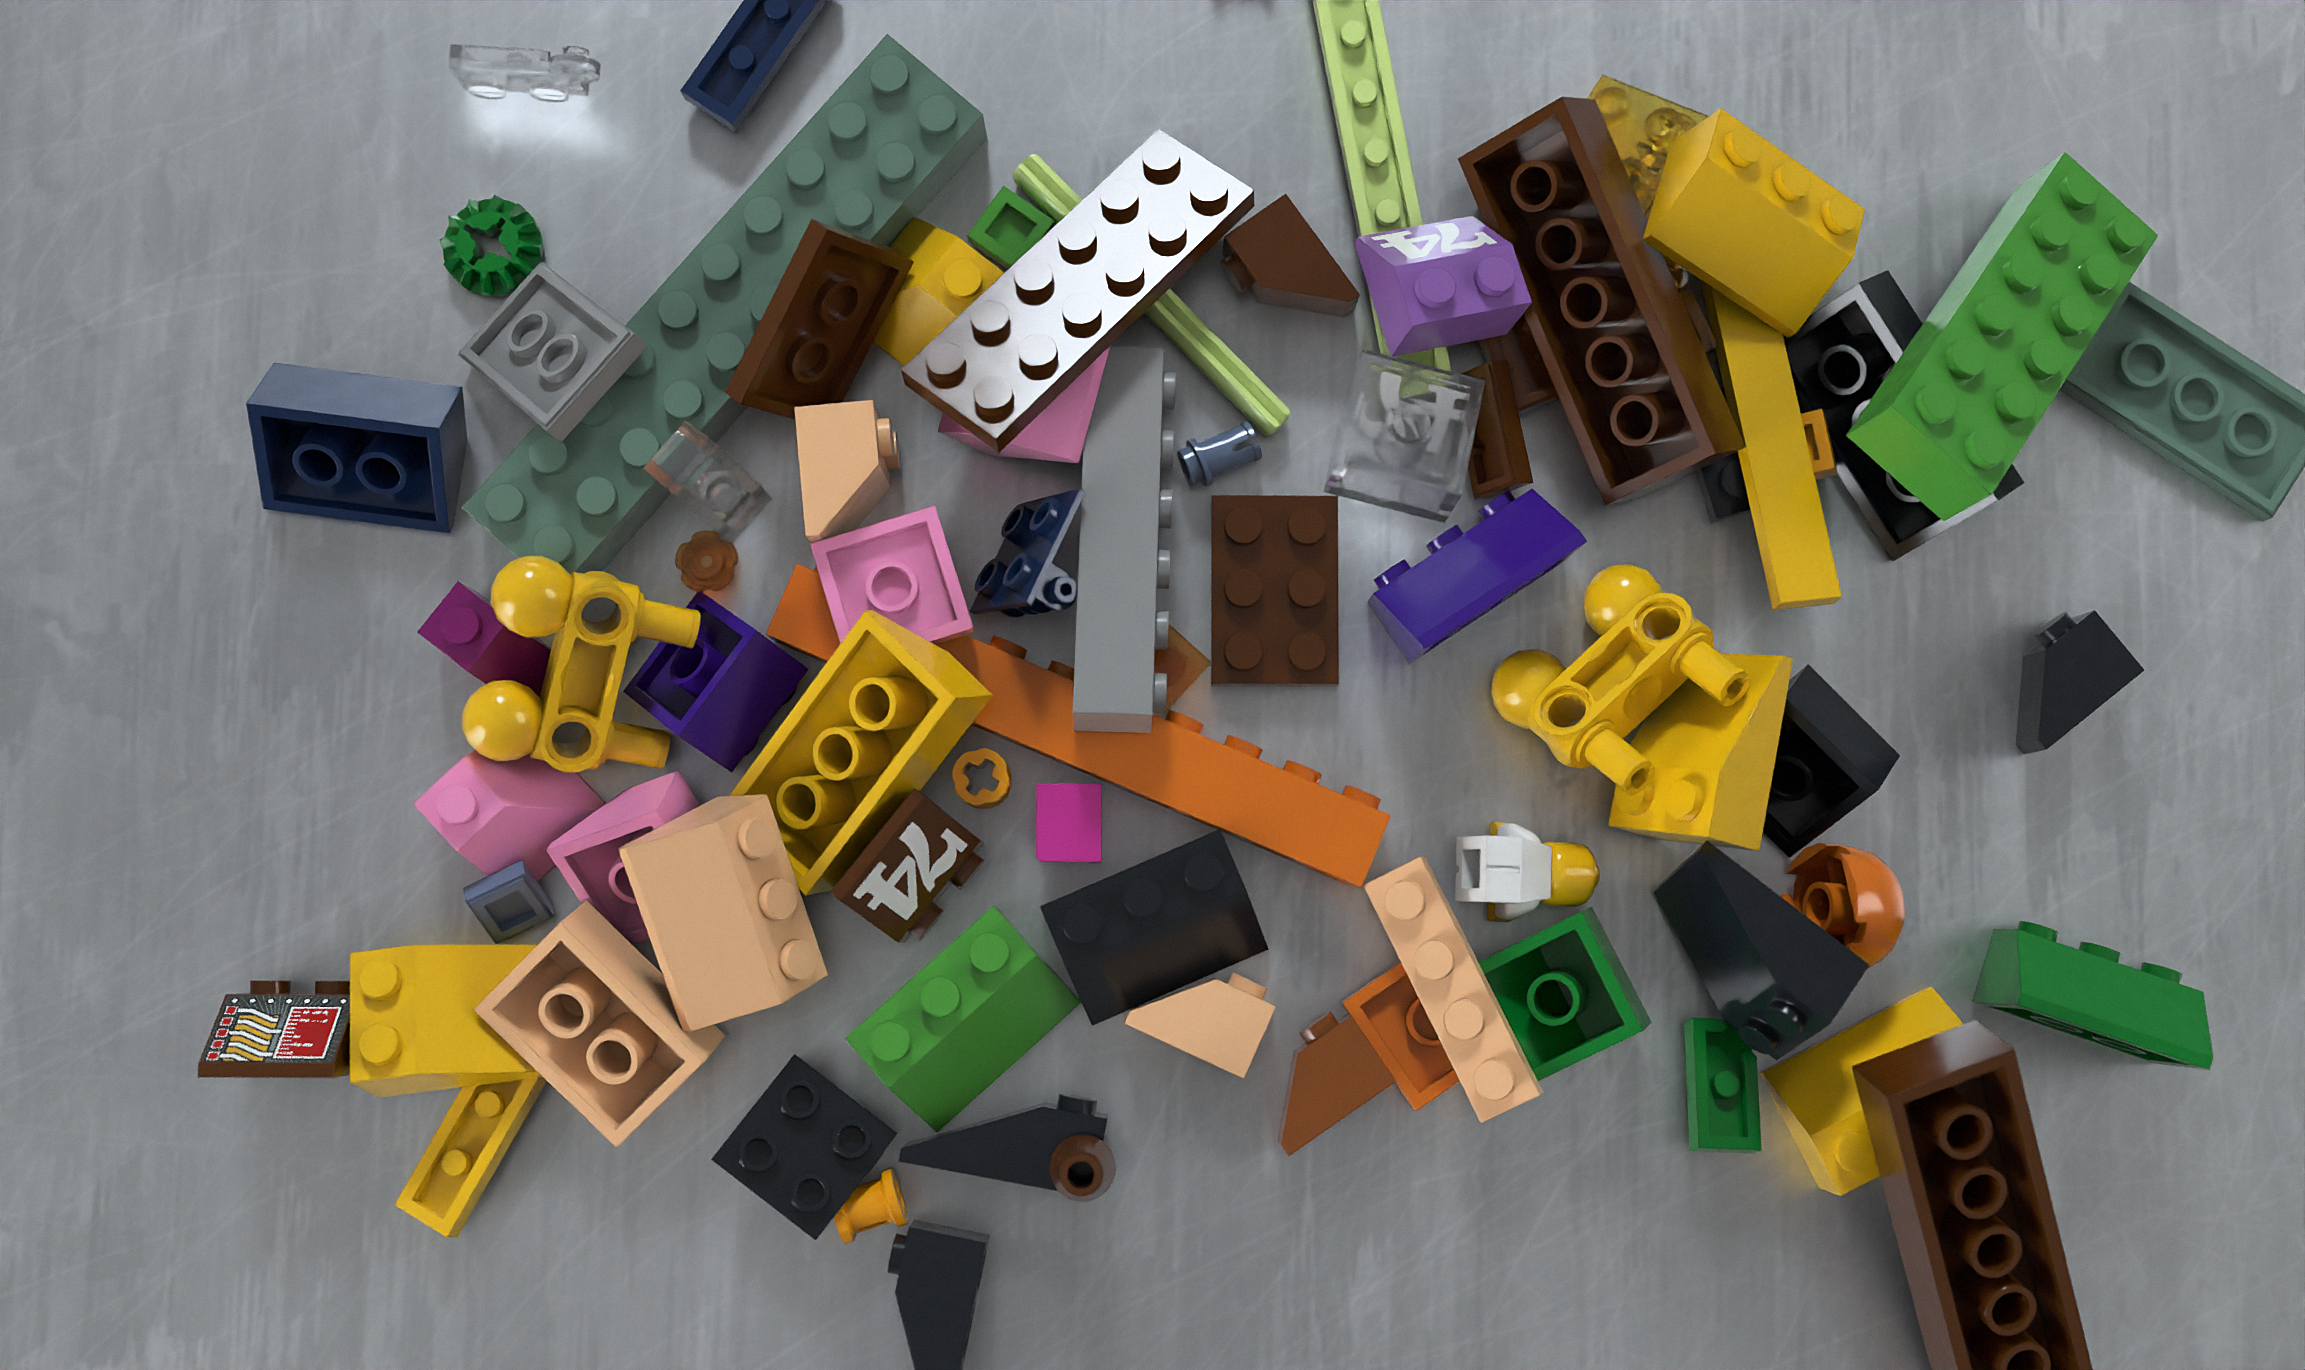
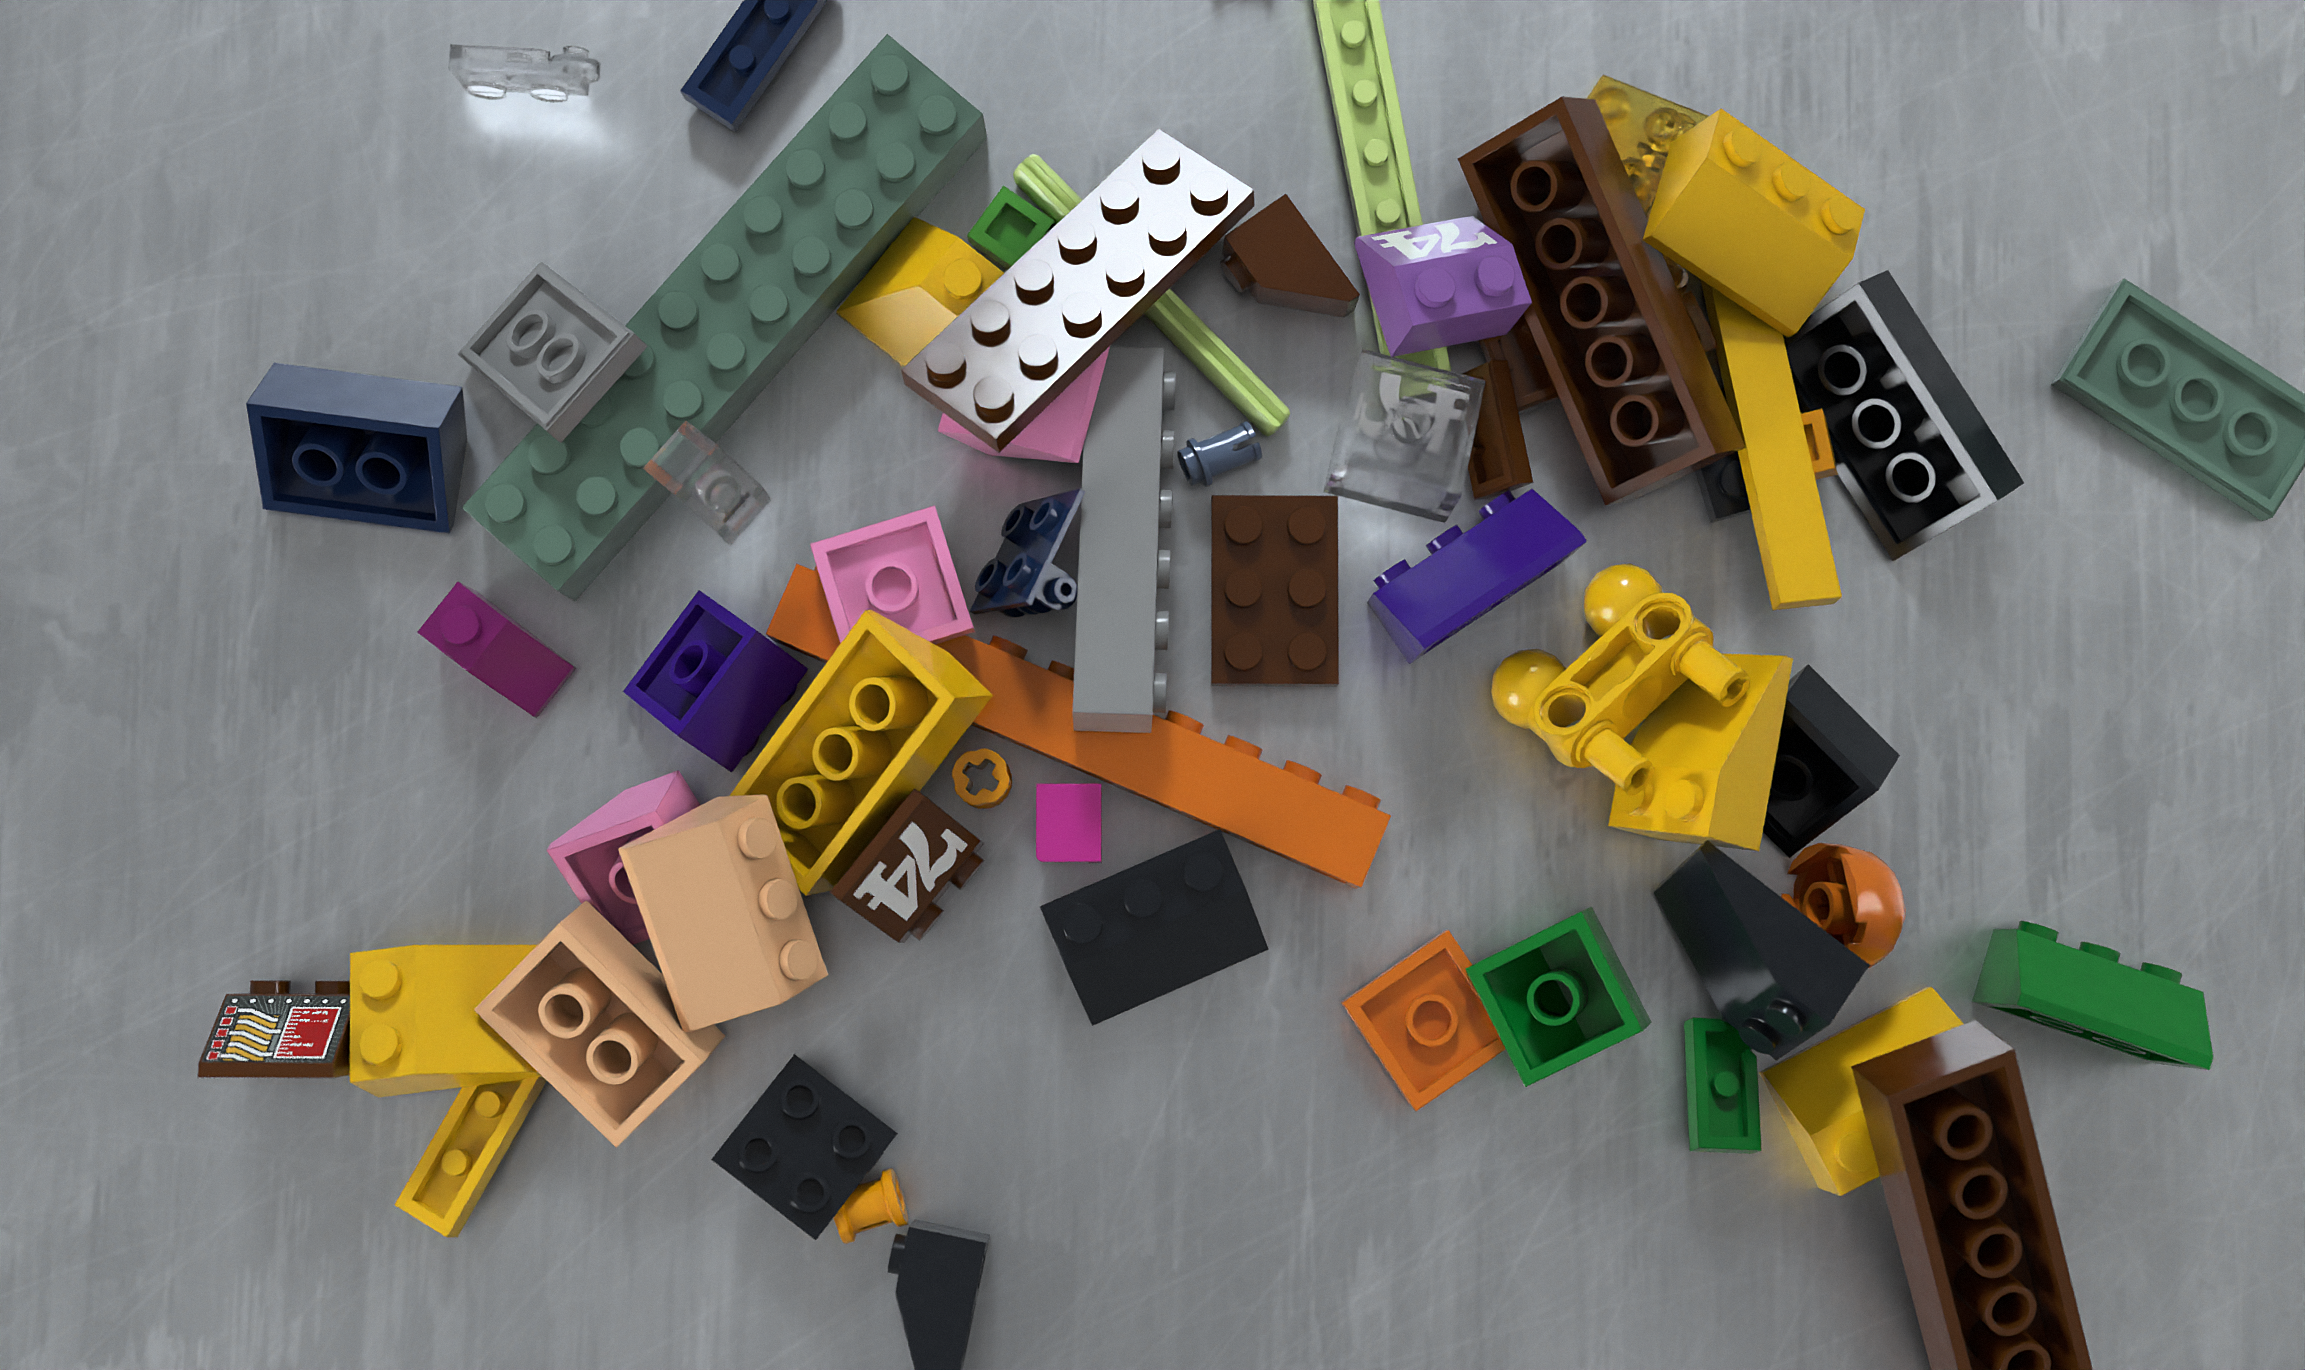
(493, 273): green gear -> none
(507, 810): bright pink slope -> none
(508, 902): sand blue tile -> none
(582, 672): yellow piece -> none
(715, 576): clear orange plate -> none
(819, 322): reddish brown plate -> none
(843, 464): light nougat slope -> none
(963, 1019): bright green slope -> none
(1014, 1144): black slope -> none
(1085, 1149): reddish brown cone -> none
(1181, 663): clear orange plate -> none
(1210, 1021): light nougat slope -> none
(1329, 1079): dark orange slope -> none
(1453, 989): light nougat plate -> none
(1517, 872): white piece -> none
(2003, 338): bright green brick -> none
(2069, 677): black slope -> none

